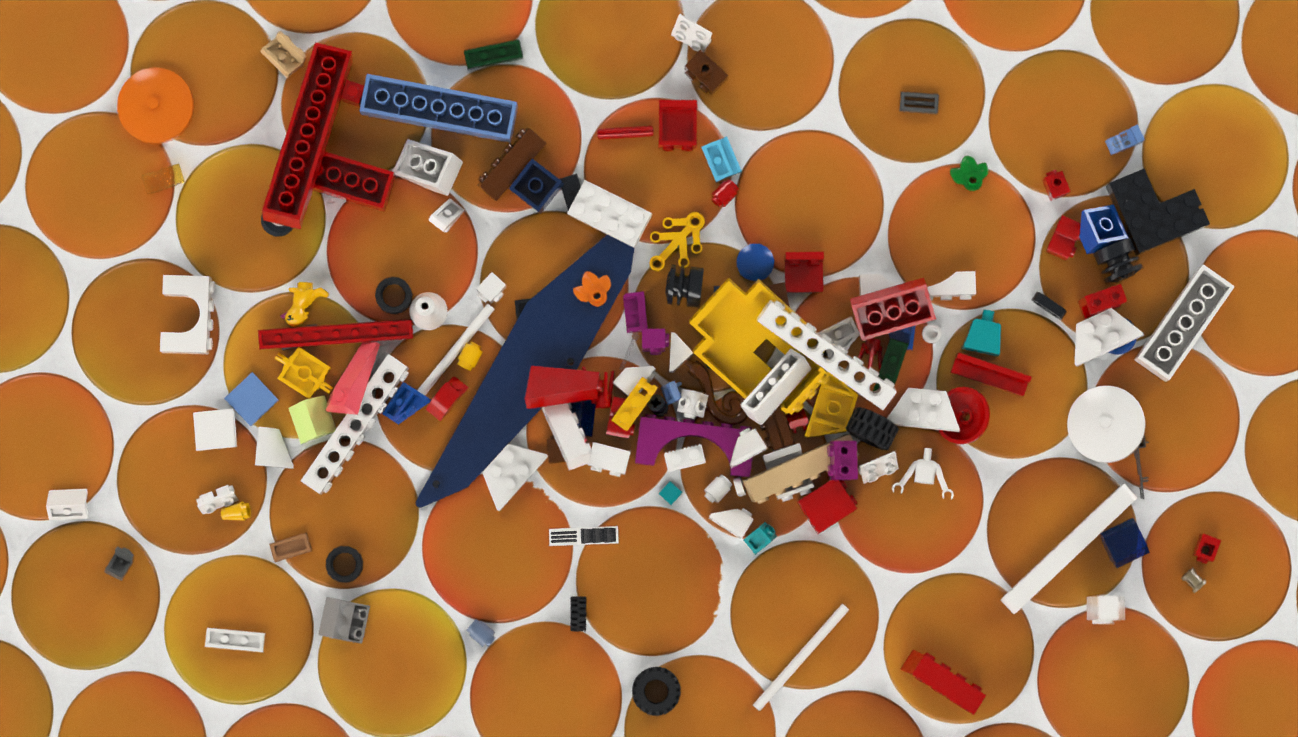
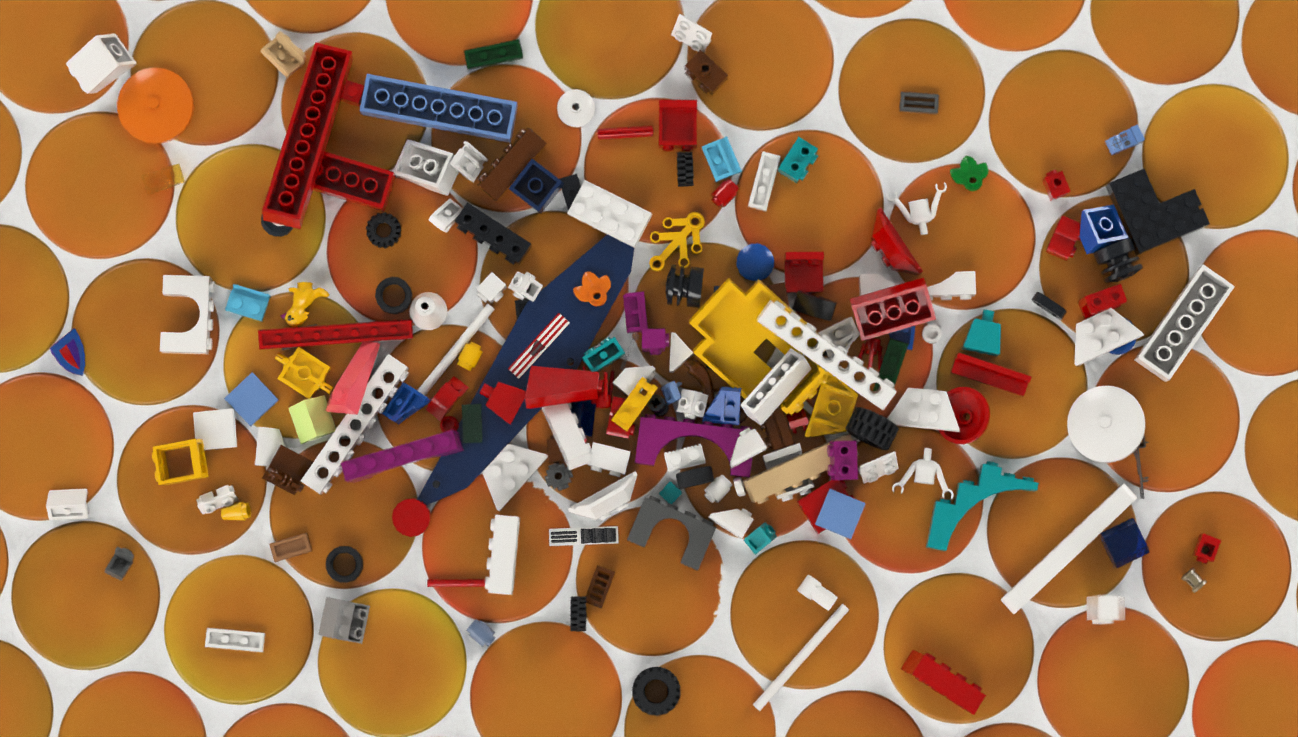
(70, 353): none -> shield
(100, 62): none -> white slope
(198, 461): none -> yellow window
(247, 302): none -> medium azure plate
(287, 470): none -> reddish brown hinge
(383, 241): none -> black tyre
(411, 517): none -> red tile
(426, 448): none -> magenta arch
(449, 423): none -> red plate
(456, 582): none -> red bar
(468, 161): none -> white plate
(472, 423): none -> clear green tile
(492, 233): none -> black brick
(504, 400): none -> red torso
(504, 554): none -> white brick
(525, 286): none -> white brick
(538, 345): none -> sticker
(563, 482): none -> dark grey brick
(578, 117): none -> white dish
(595, 577): none -> reddish brown slope
(604, 355): none -> teal brick
(607, 500): none -> white wedge
(653, 512): none -> dark grey arch
(685, 168): none -> black tyre
(695, 477): none -> black tyre
(725, 407): none -> wing
(764, 181): none -> white tile
(798, 159): none -> teal brick
(813, 590): none -> white piece
(814, 306): none -> black slope
(840, 513): none -> medium blue tile
(892, 247): none -> red wedge
(919, 209): none -> white piece
(990, 482): none -> teal arch

